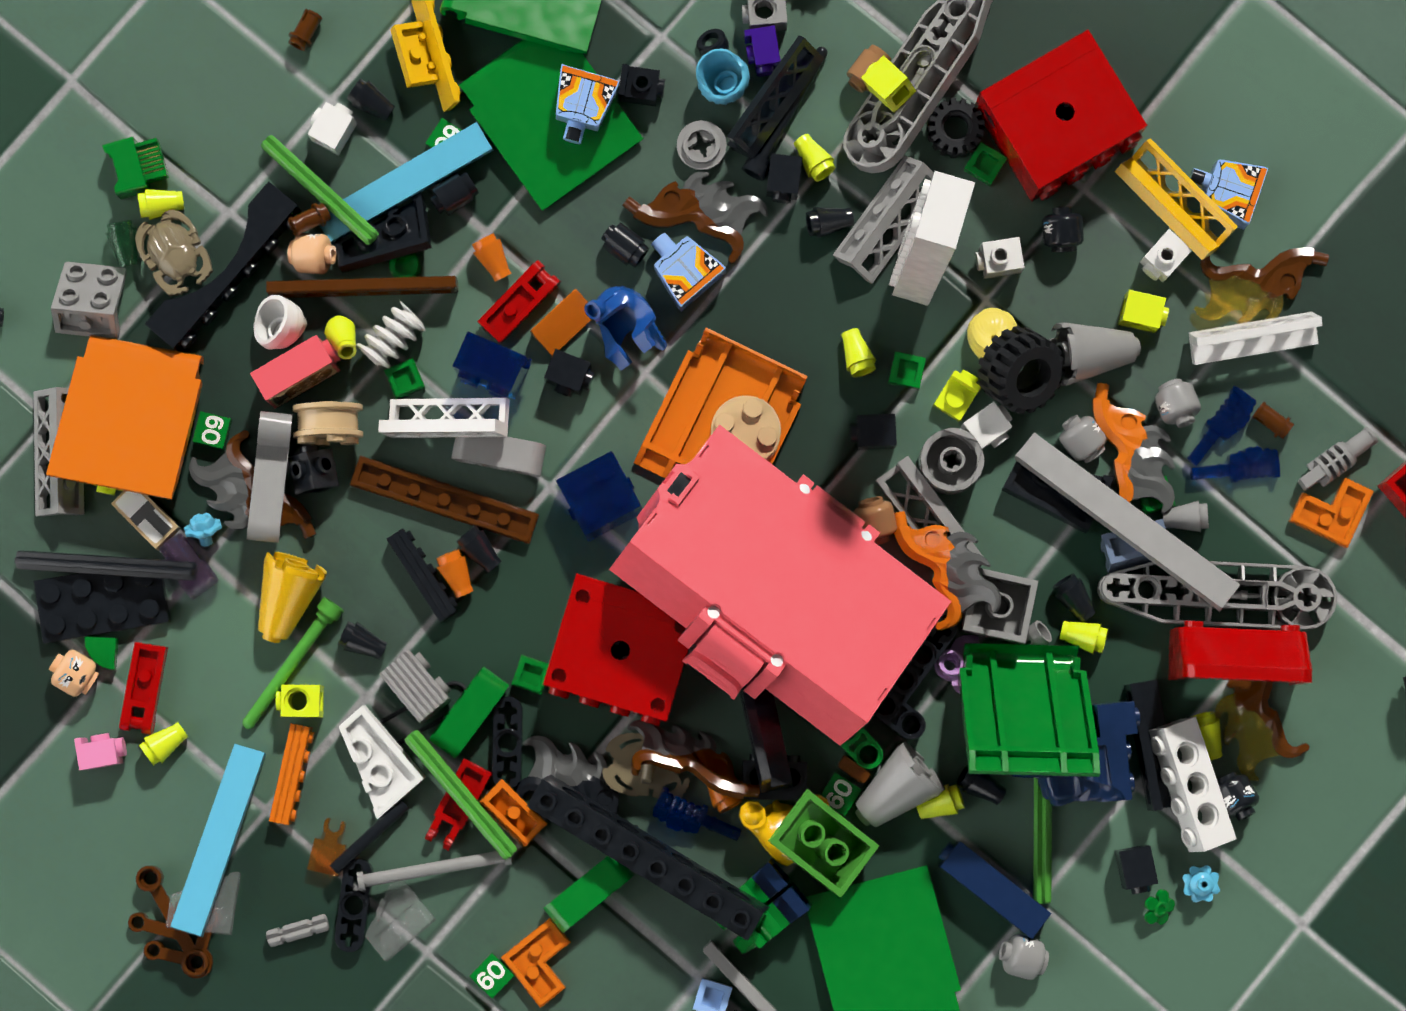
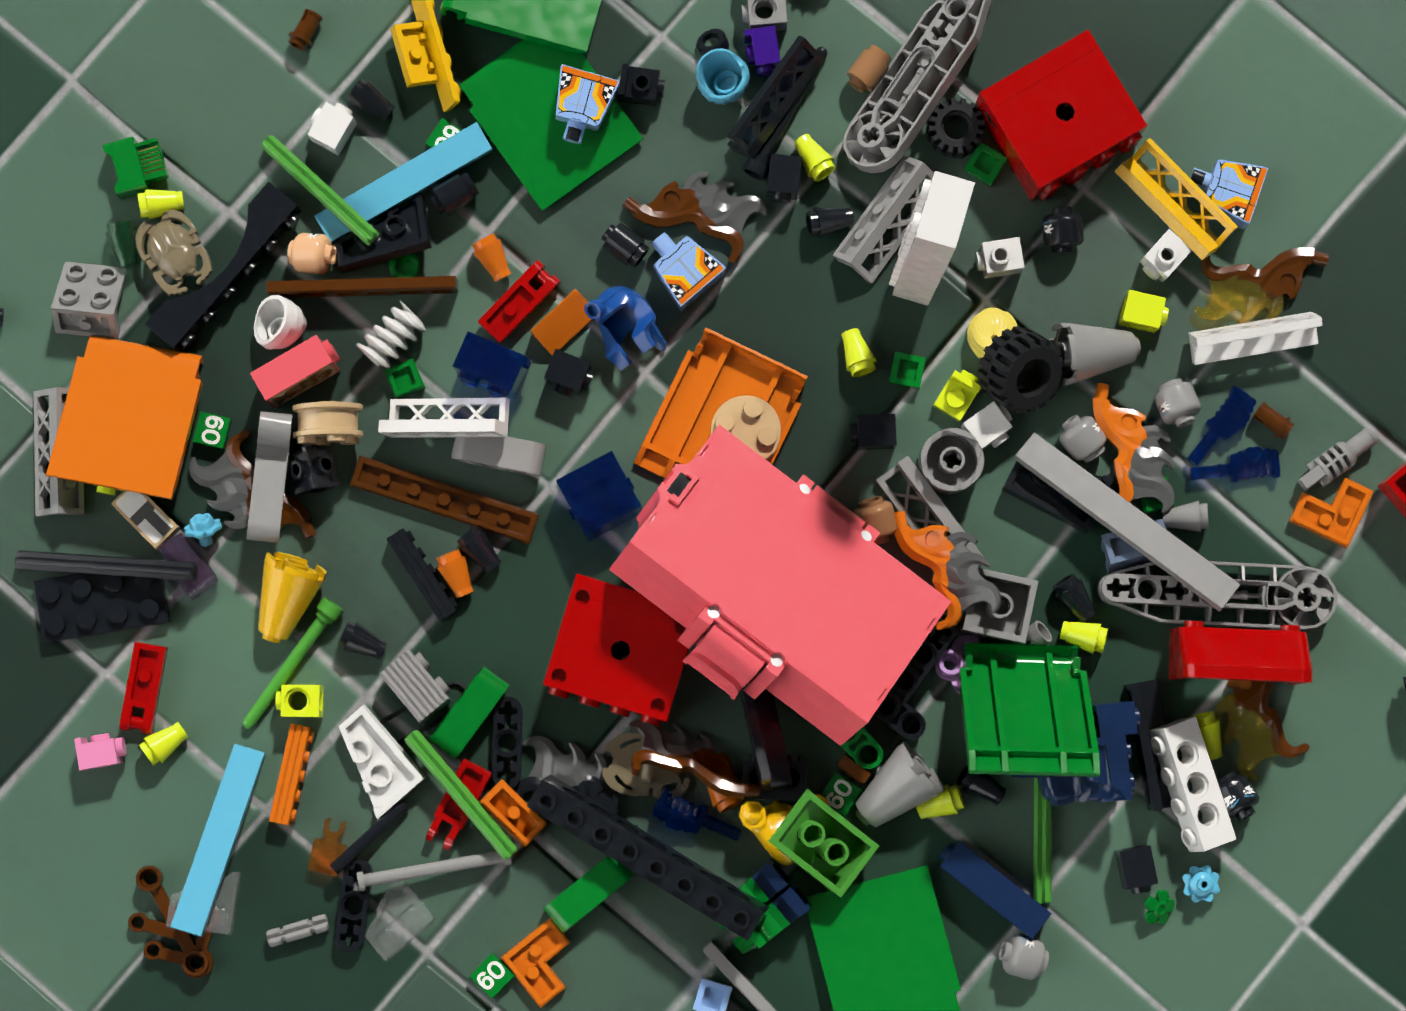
(73, 673): light nougat head -> none
(103, 651): green tile -> none
(309, 219): reddish brown pin -> none
(342, 336): neon yellow cone -> none
(530, 674): green tile -> none
(709, 133): light grey gear -> none
(888, 84): neon yellow brick -> none

